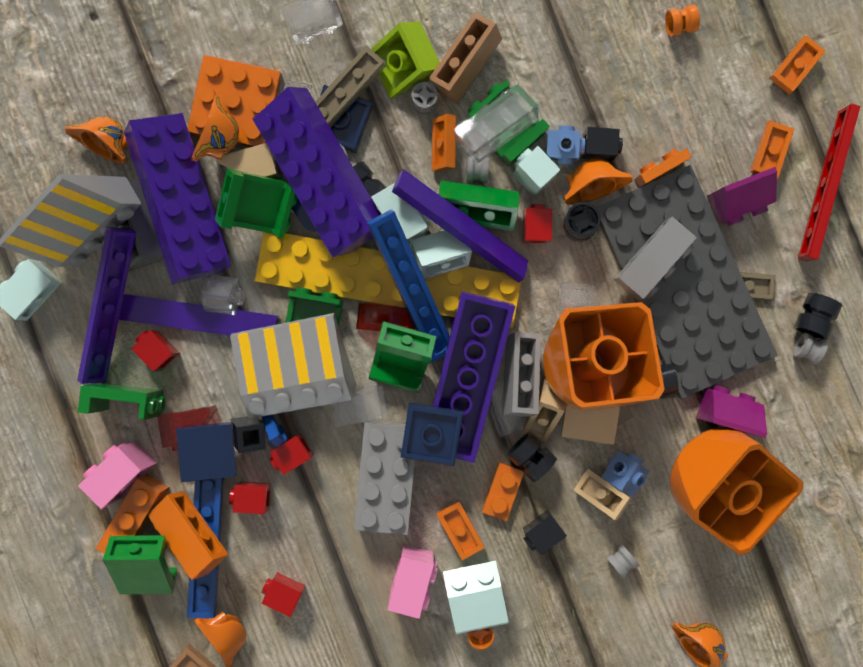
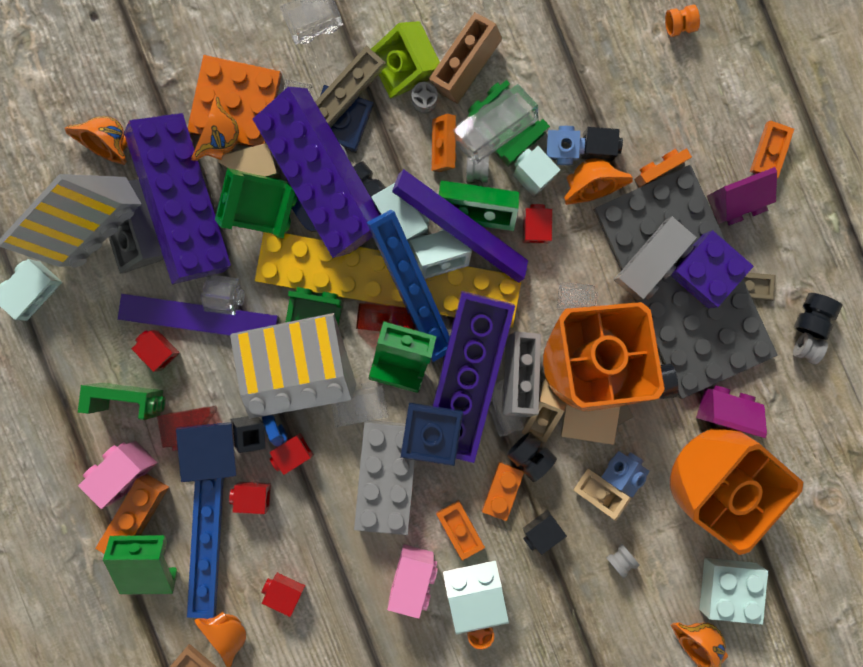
(106, 305): dark purple tile -> none
(187, 535): orange brick -> none
(581, 221): black wheel -> none
(711, 270): none -> dark purple brick
(733, 591): none -> light aqua brick
(797, 64): orange plate -> none
(828, 183): red tile -> none

